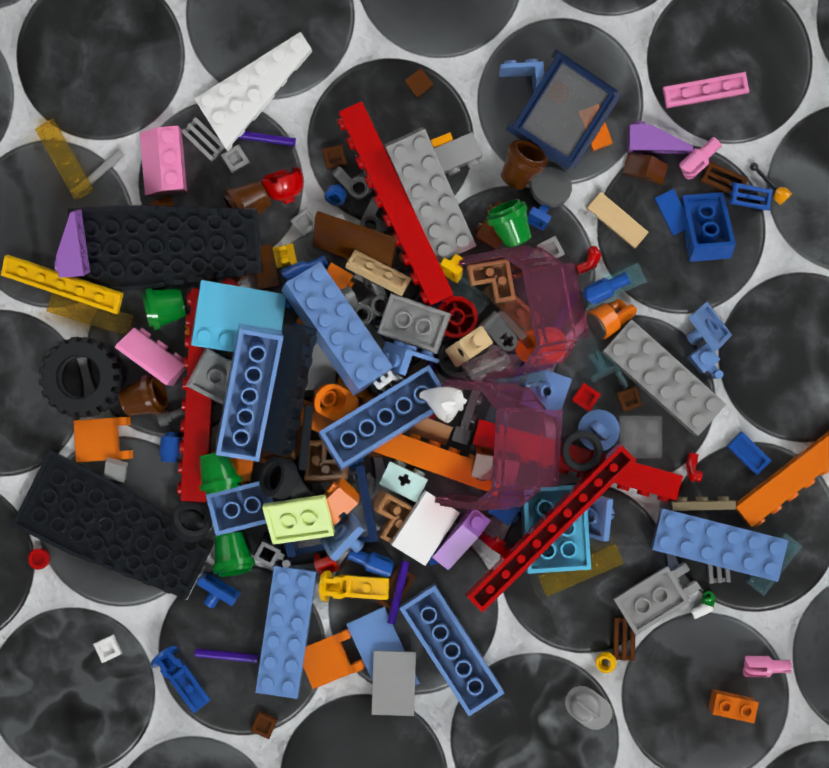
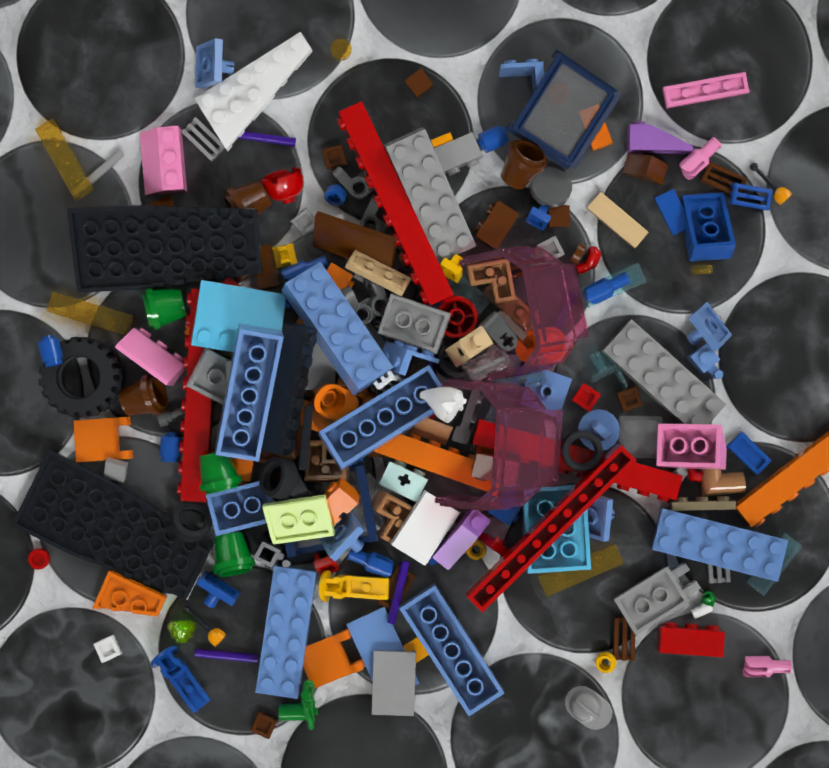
(50, 351): none -> blue brick
(68, 287): yellow tile -> none
(72, 251): medium lavender slope -> none
(126, 594): none -> orange wing
(181, 630): none -> clear neon green cone
(210, 64): none -> medium blue tile
(215, 635): none -> hinge
(235, 158): light grey tile -> none
(301, 711): none -> green piece
(341, 49): none -> clear yellow tile
(416, 645): none -> light orange tile
(477, 556): none -> yellow plate
(492, 139): none -> blue brick
(510, 222): green piece -> none
(560, 216): none -> reddish brown tile
(578, 253): none -> reddish brown tile
(604, 320): orange piece -> none
(690, 639): none -> red brick
(691, 446): none -> bright pink slope
(702, 269): none -> clear yellow tile
(720, 483): none -> medium nougat brick
(733, 706): orange brick -> none

